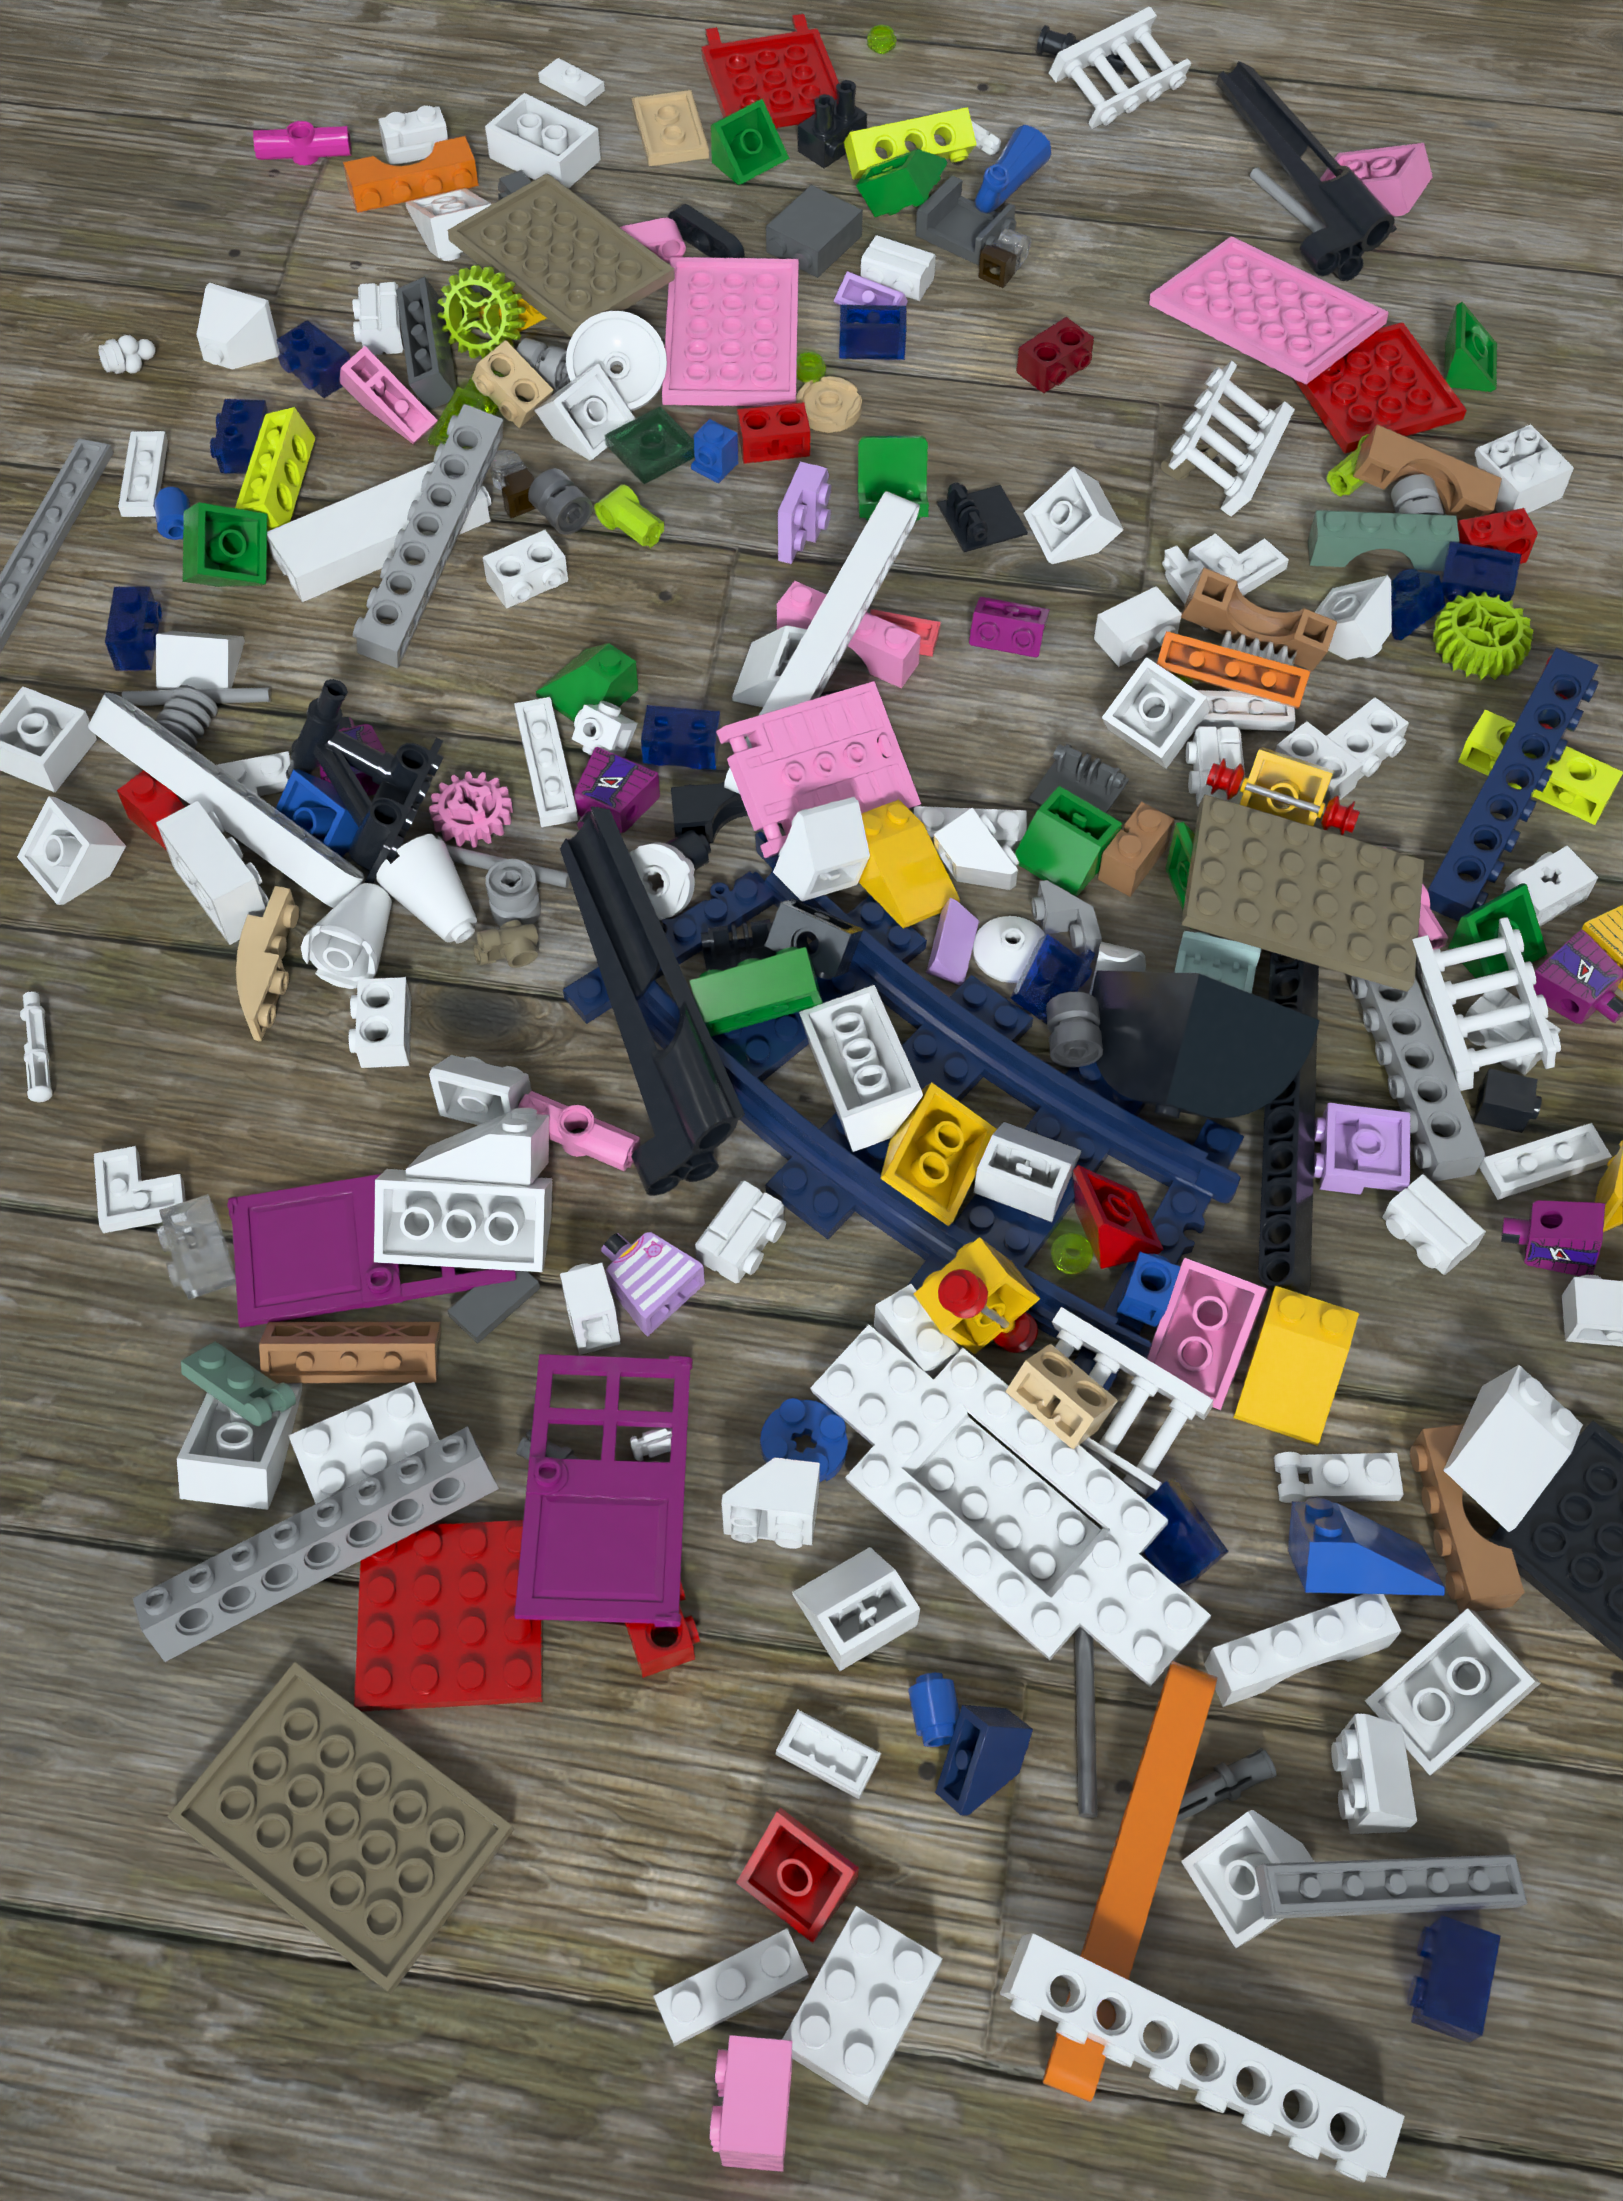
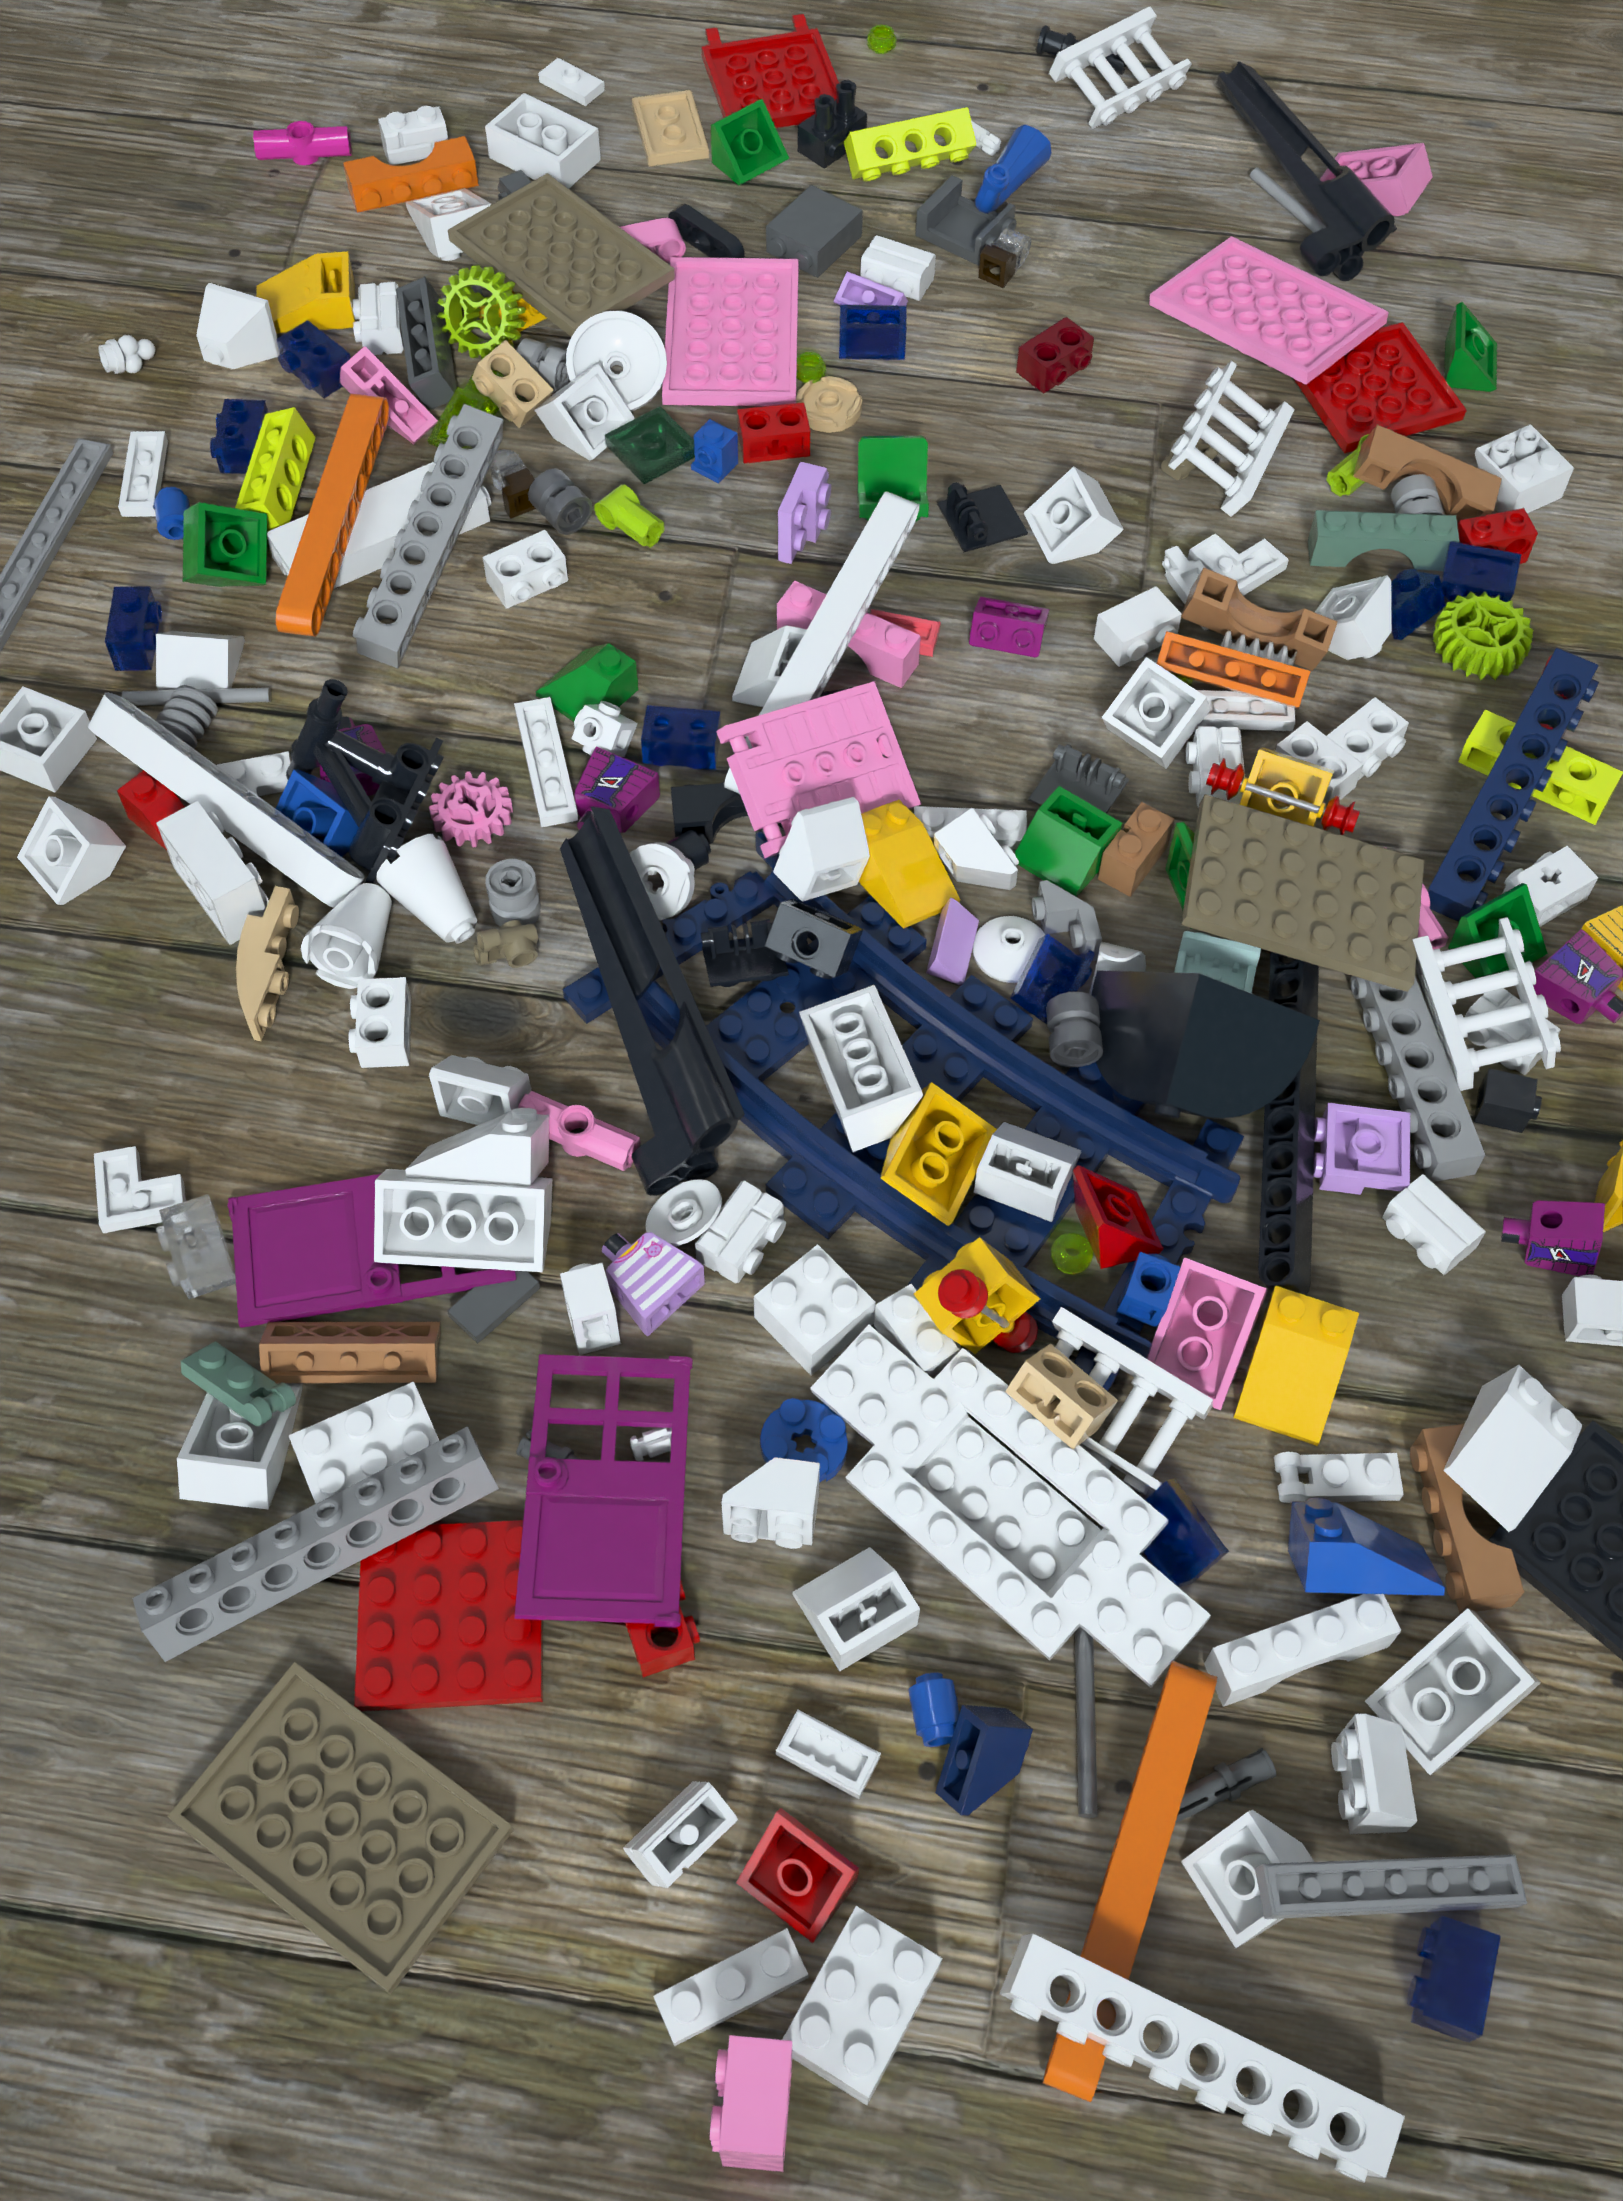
(36, 1050): white piece -> none
(312, 290): none -> yellow slope
(332, 516): none -> orange beam
(486, 861): light grey bar -> none
(680, 1834): none -> white brick
(684, 1211): none -> white dish
(756, 990): brick -> none
(814, 1309): none -> white brick
(900, 182): green slope -> none
(1544, 1161): white plate -> none

